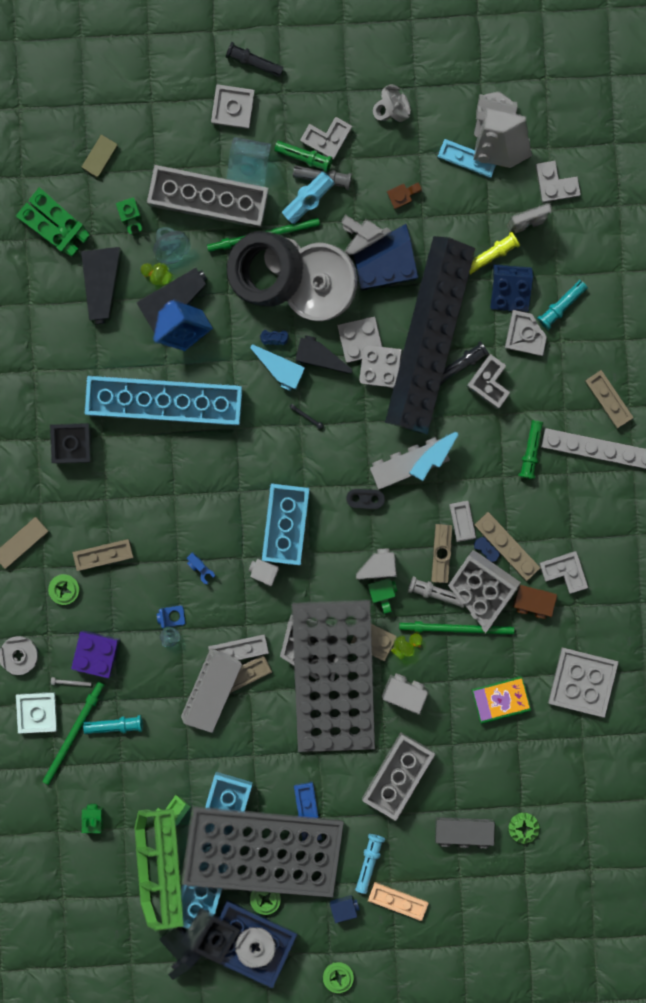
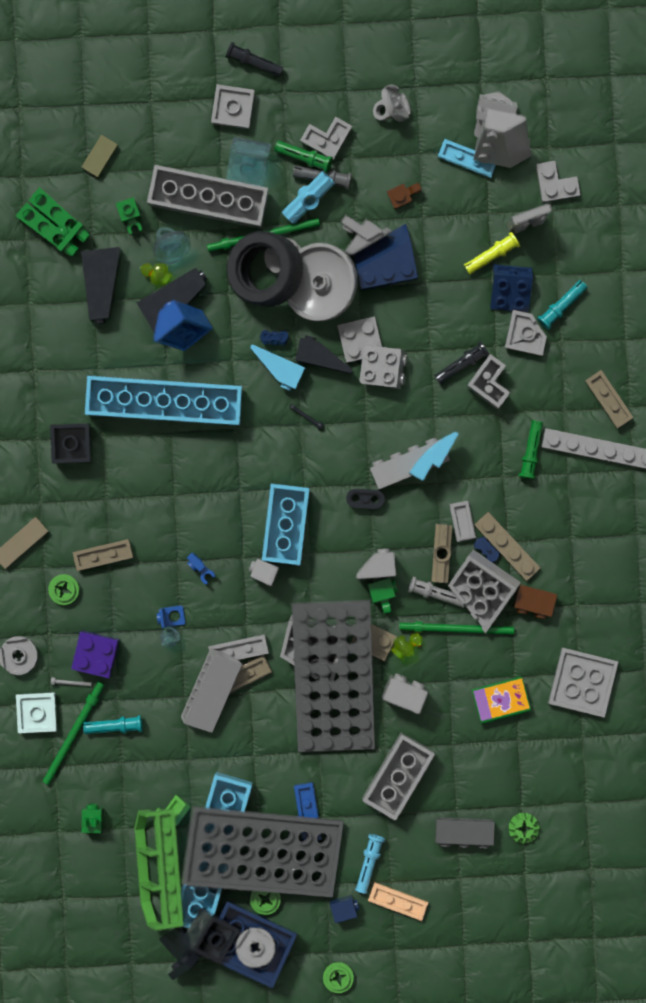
(430, 334): black brick -> none
(568, 567): light grey plate -> none

